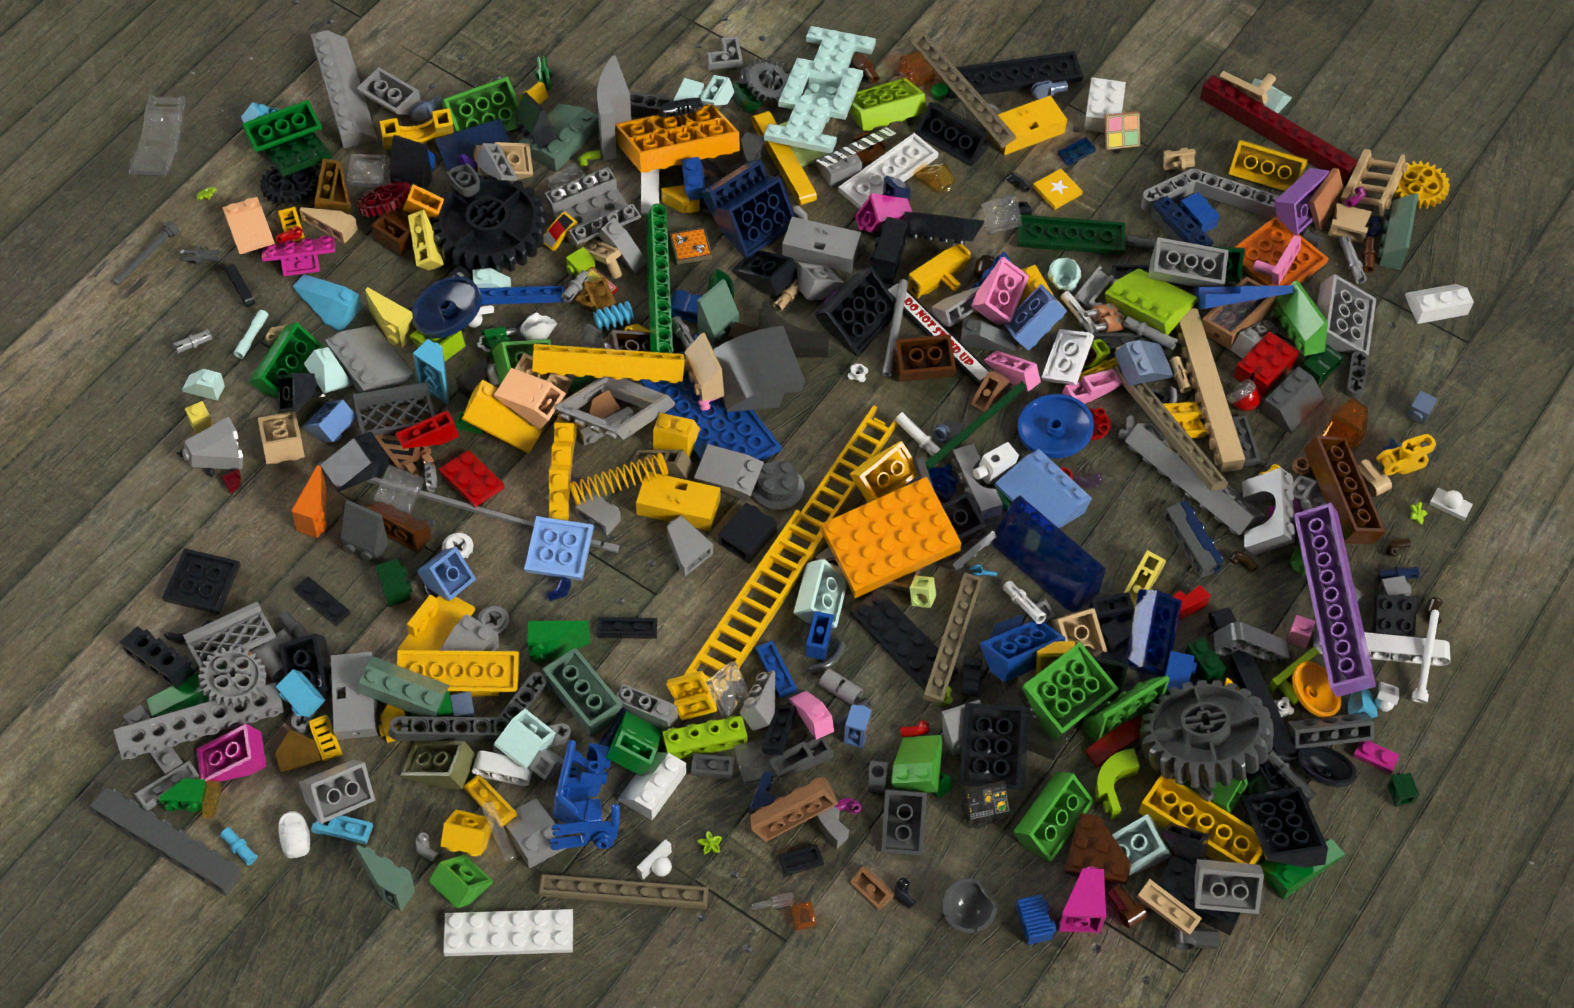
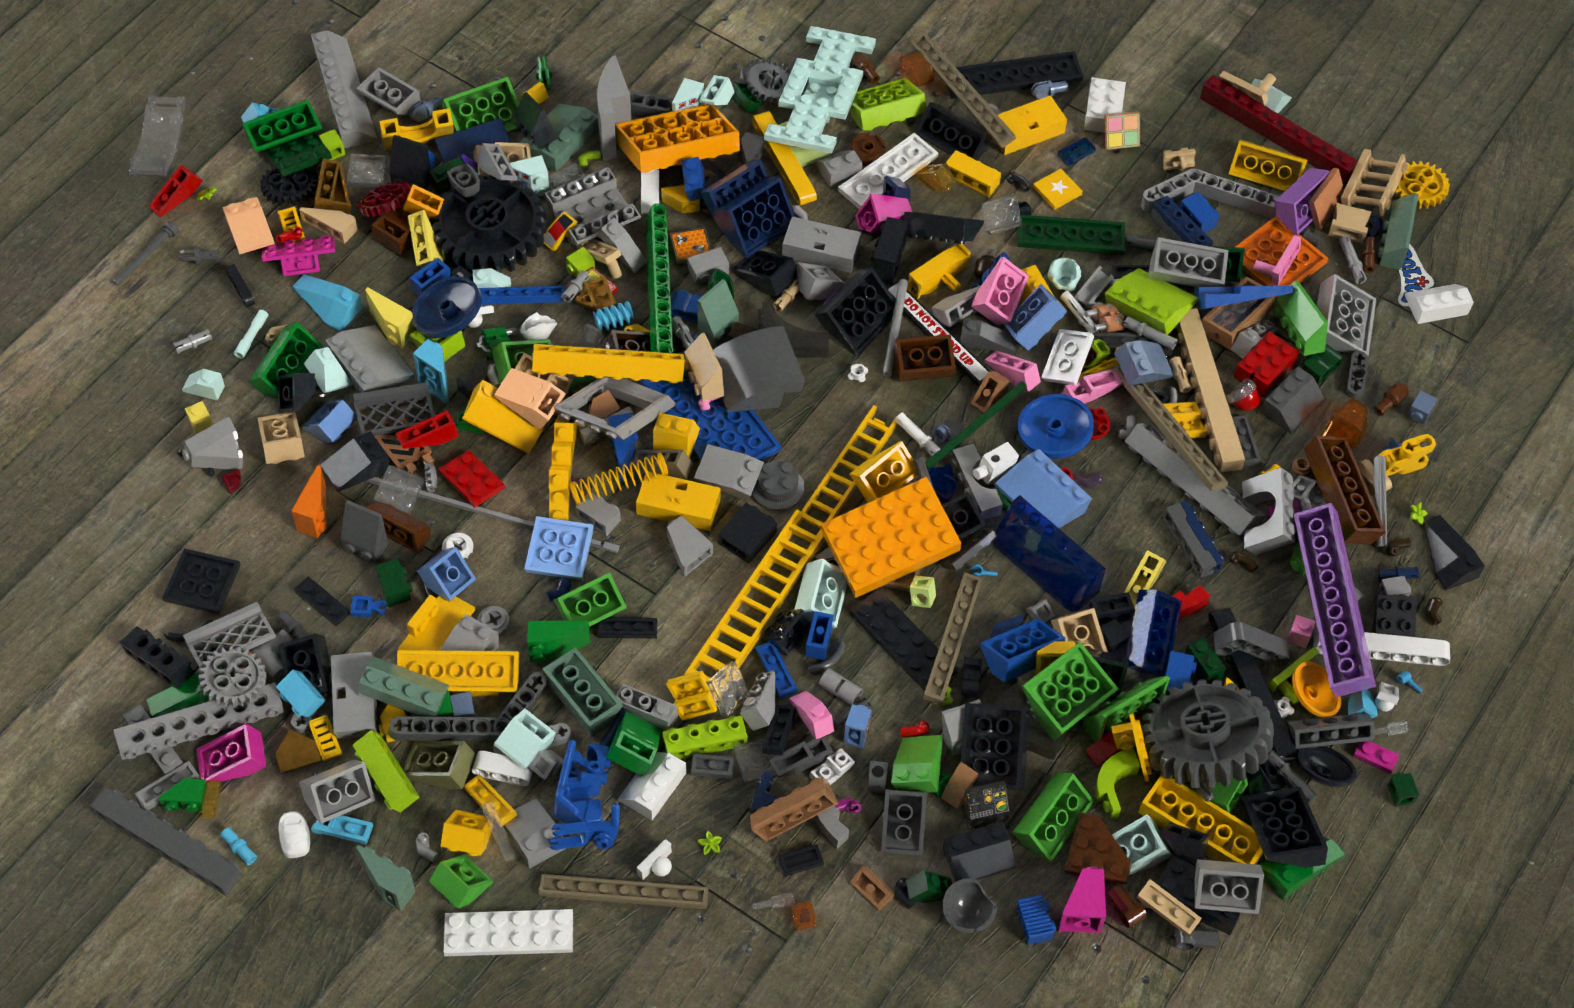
(176, 190): none -> red slope
(333, 143): none -> lime brick
(364, 606): none -> blue plate
(385, 771): none -> lime brick
(429, 275): none -> blue brick
(439, 177): none -> dark green brick
(532, 174): none -> light aqua slope
(591, 601): none -> bright green slope
(622, 449): none -> blue slope
(680, 107): black hinge -> none
(704, 264): none -> light grey brick
(728, 58): light grey brick -> none
(786, 630): none -> black bracket
(834, 766): none -> white slope
(856, 147): sticker -> none
(927, 887): none -> dark green slope
(939, 91): green tile -> none
(960, 780): none -> medium nougat slope
(974, 173): none -> yellow brick
(979, 852): none -> black slope
(1019, 597): white pin -> none
(1131, 735): none -> yellow bracket
(1360, 194): magenta arm -> none
(1380, 496): none -> light grey axle
(1392, 398): none -> reddish brown arm
(1393, 728): none -> clear axle
(1404, 677): none -> dark azure hand
(1413, 276): none -> sticker
(1420, 694): white piece -> none
(1451, 503): white tile -> none
(1452, 556): none -> black wedge

